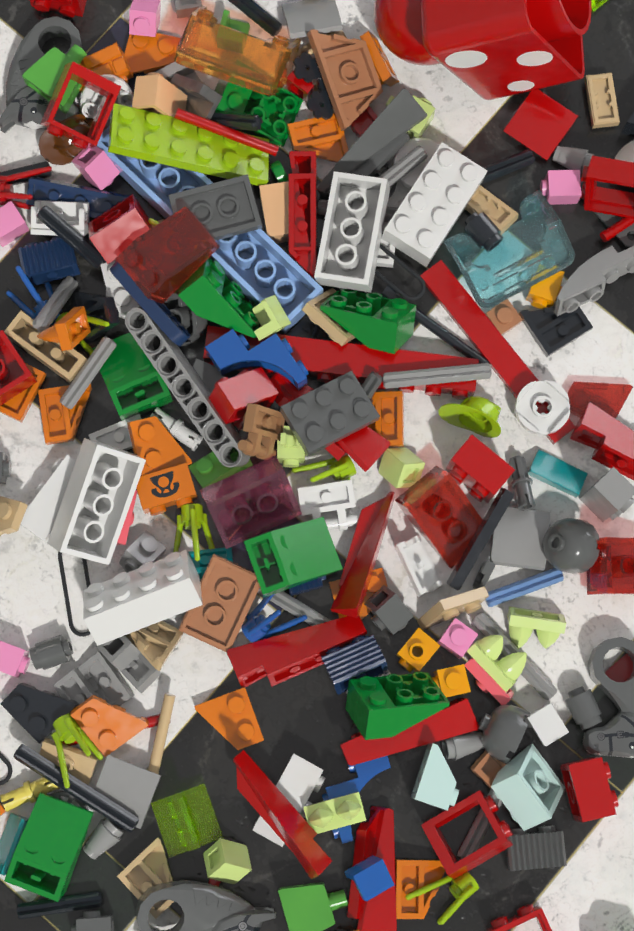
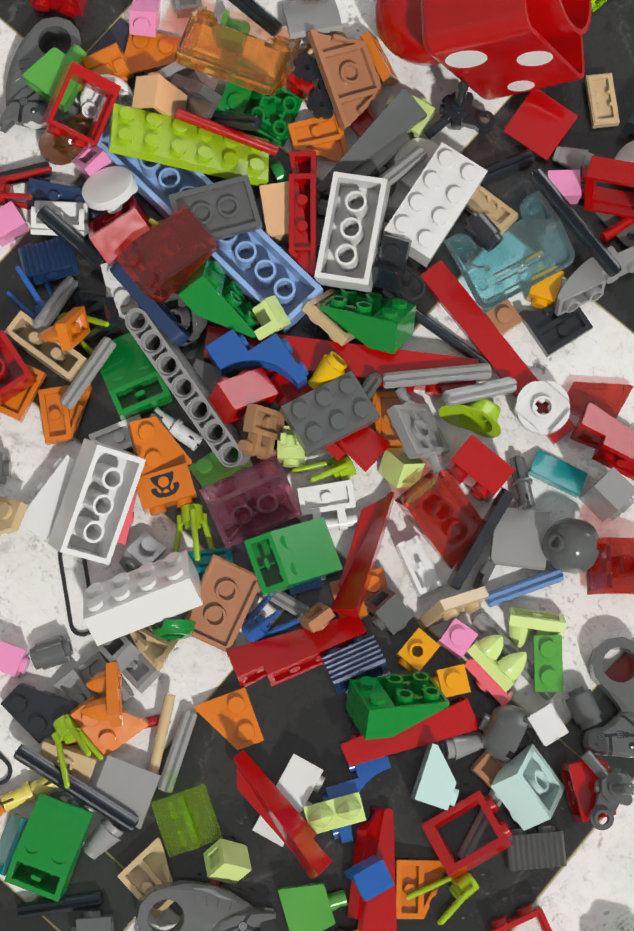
(109, 188): none -> white tile
(110, 706): none -> orange tile
(174, 629): none -> green piece
(177, 751): none -> light grey axle
(316, 617): none -> nougat plate
(329, 368): none -> yellow cone
(391, 263): none -> black slope
(418, 430): none -> light grey plate
(459, 113): none -> black piece
(479, 391): none -> light grey axle
(547, 663): none -> bright green plate
(575, 222): none -> black axle
(611, 790): none -> dark grey piece

